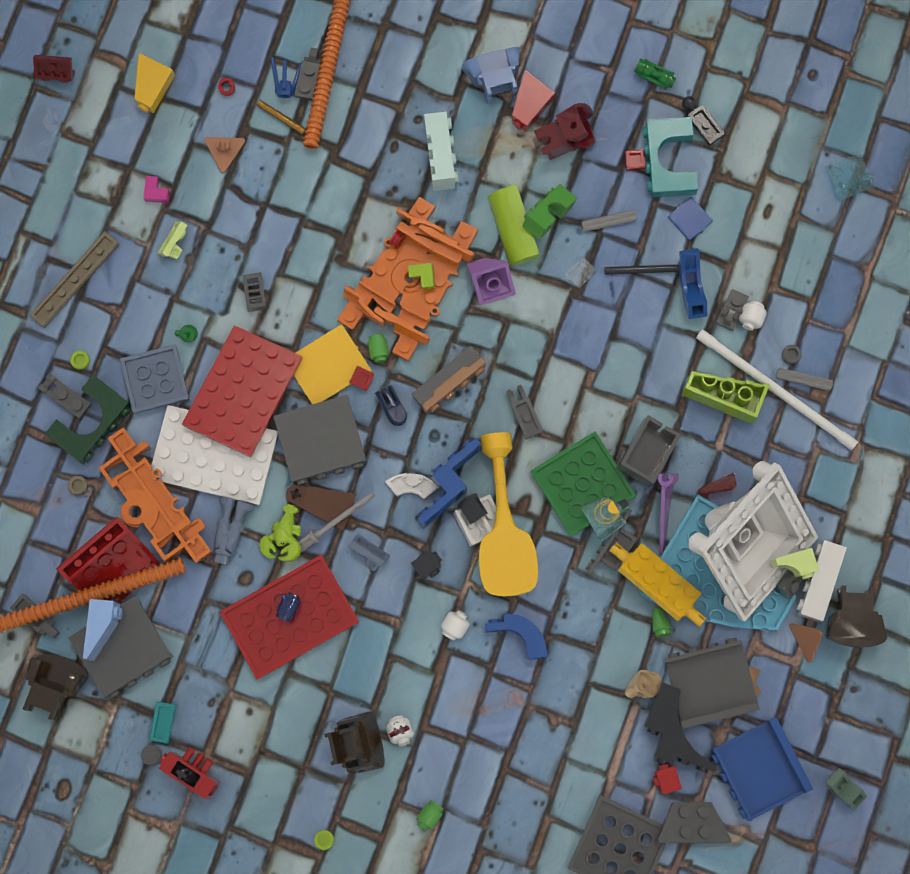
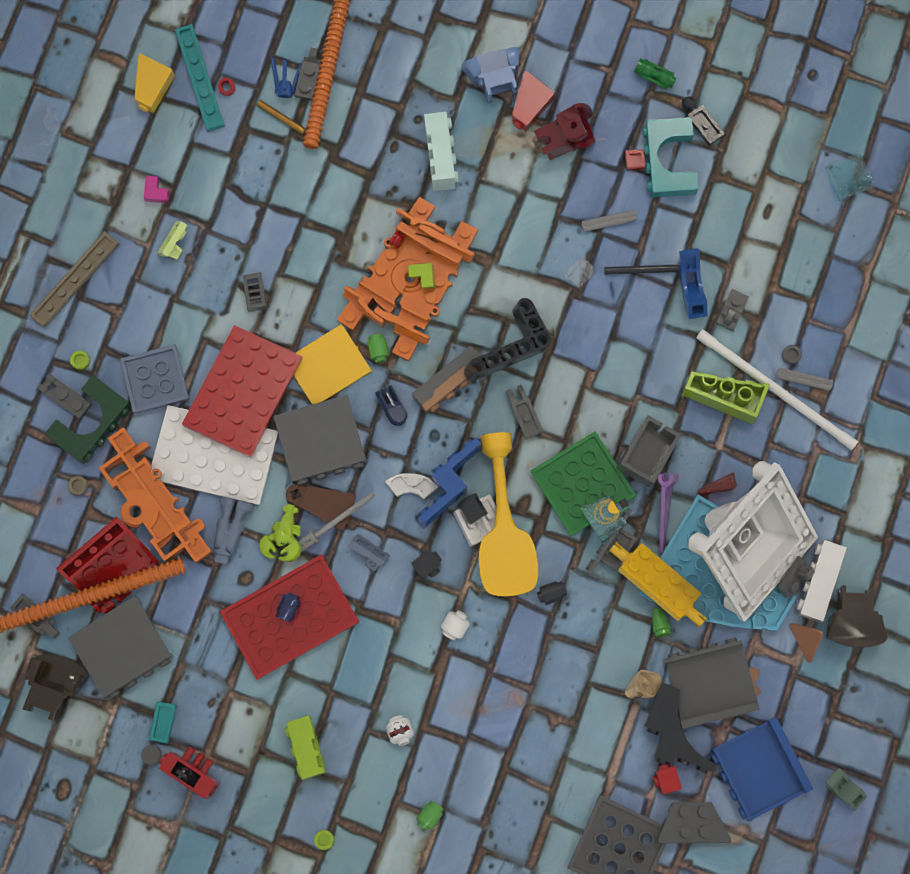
(53, 68): dark red bracket -> none
(101, 622): light blue slope -> none
(187, 333): green piece -> none
(199, 78): none -> teal tile
(224, 150): nougat piece -> none
(305, 748): none -> lime wedge
(357, 743): dark brown piece -> none
(361, 378): red tile -> none
(491, 279): medium lavender slope -> none
(509, 218): lime brick -> none
(513, 349): none -> black beam
(525, 629): blue arch -> none
(539, 219): bright green arch -> none
(551, 592): none -> black brick
(690, 218): blue piece -> none
(752, 315): white head -> none
(800, 563): yellowish green arch -> none

